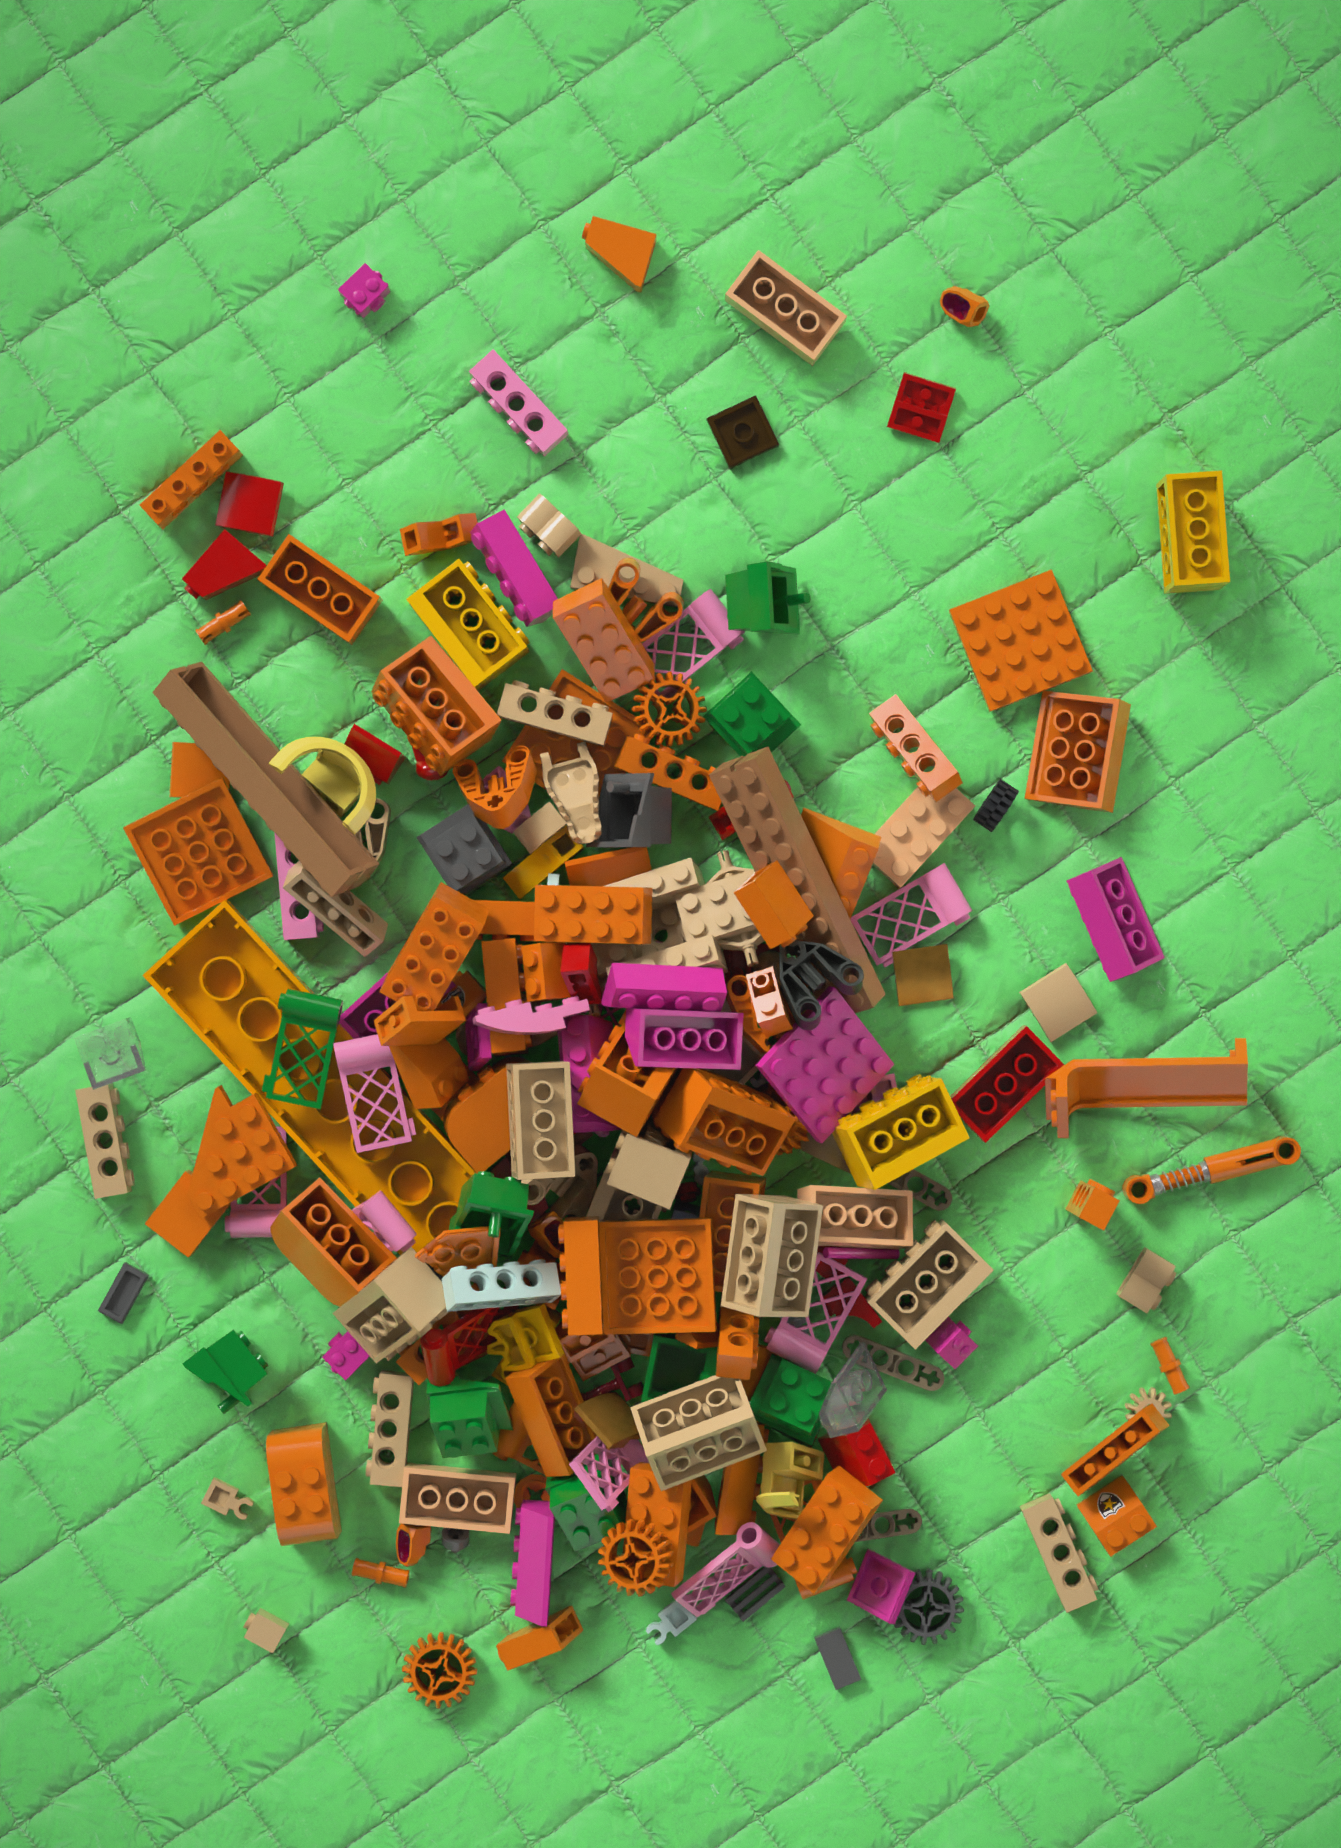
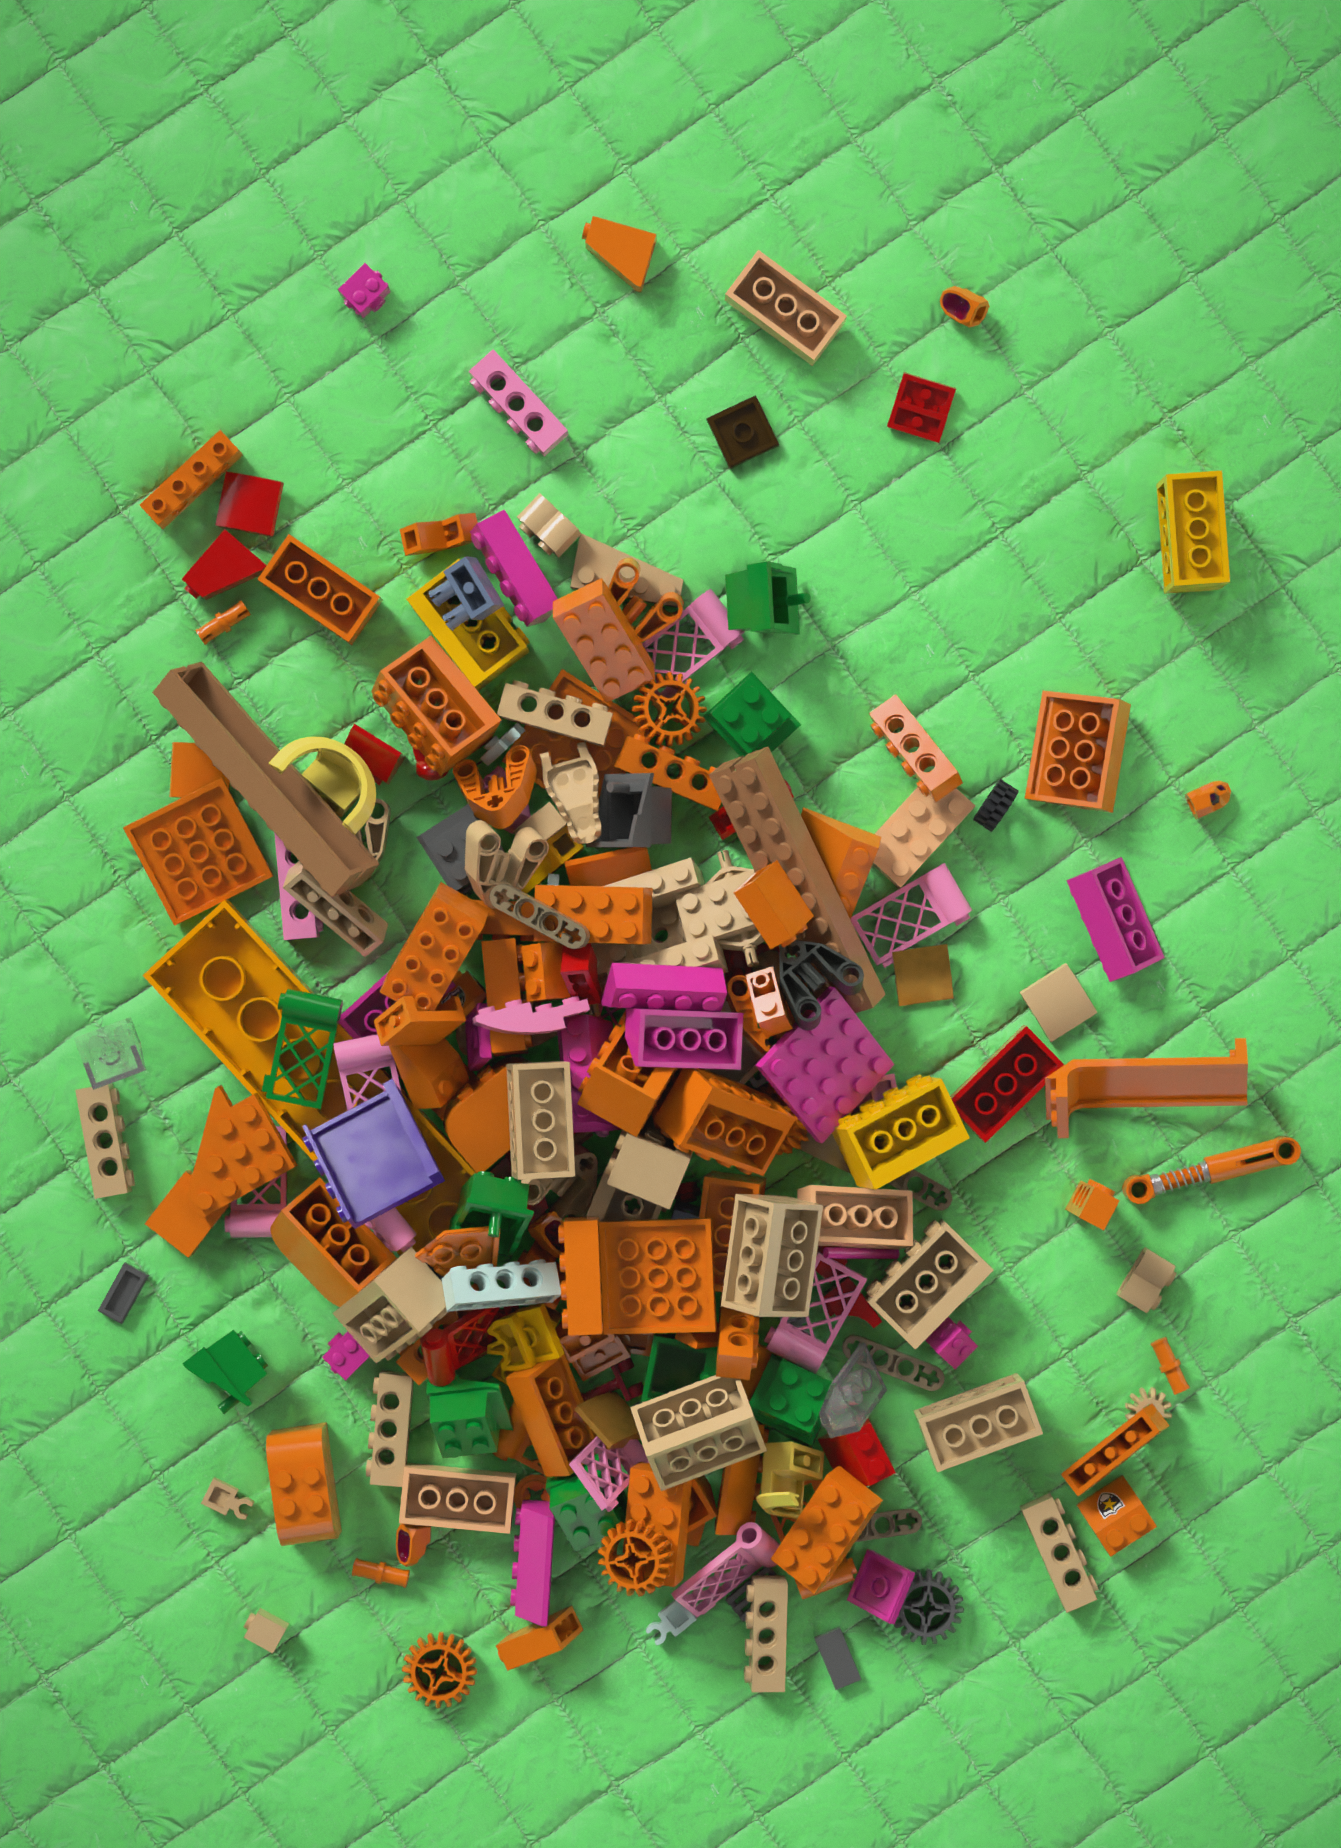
(373, 1157): none -> panel
(455, 1539): dark grey tile -> none
(473, 589): none -> sand blue brick
(490, 867): none -> tan connector
(497, 746): none -> light aqua plate
(541, 912): none -> dark tan beam
(699, 1169): light aqua piece -> none
(772, 1675): none -> tan brick
(978, 1422): none -> tan brick
(1020, 640): orange plate -> none
(1208, 798): none -> orange rock

